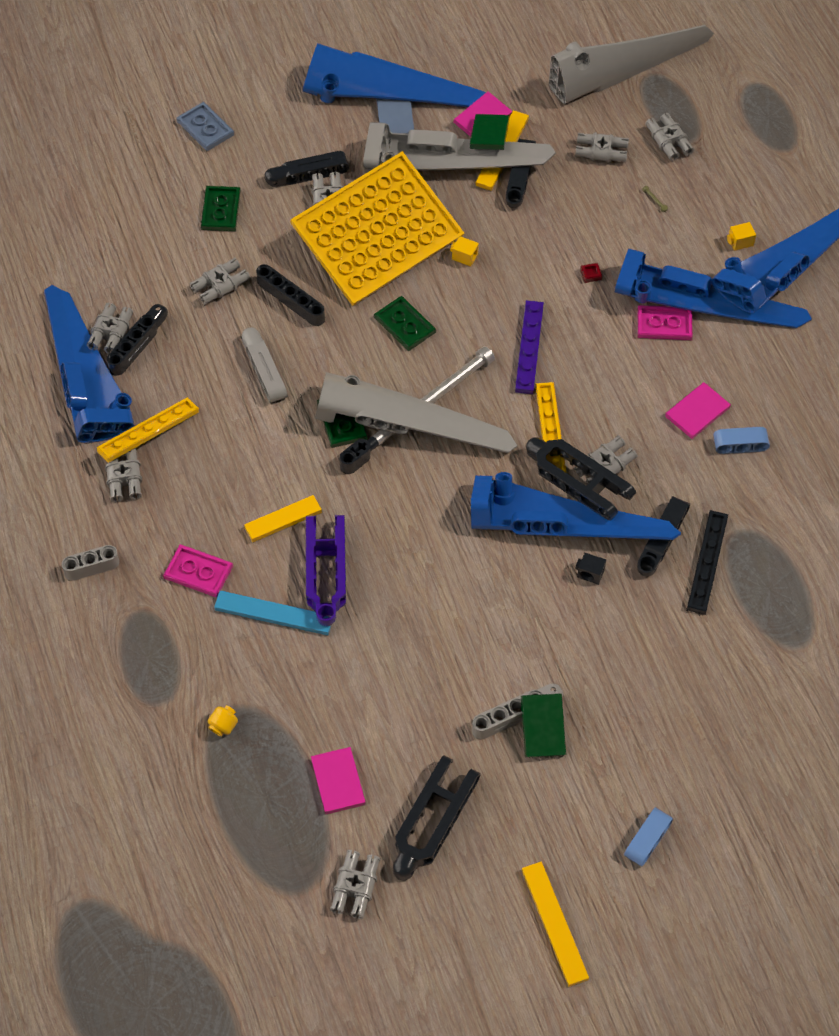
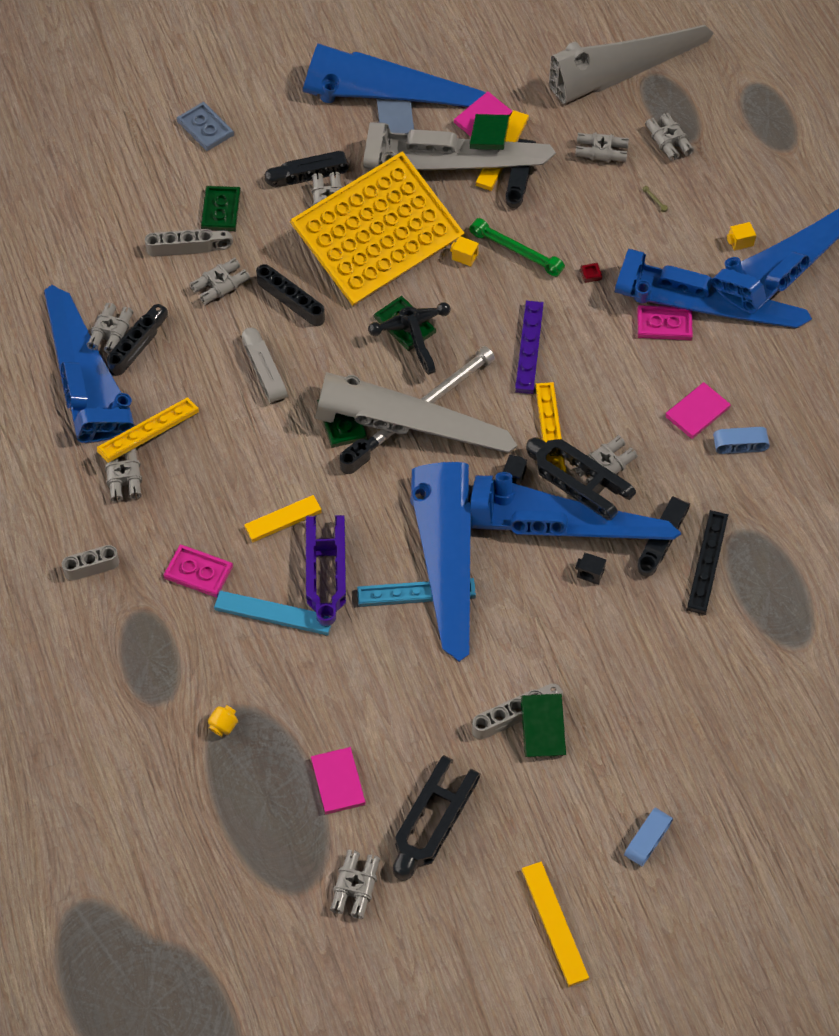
(187, 242): none -> light grey piece
(399, 593): none -> dark azure tile
(409, 320): none -> black piece
(445, 539): none -> blue panel
(516, 467): none -> black brick
(552, 265): none -> green piece

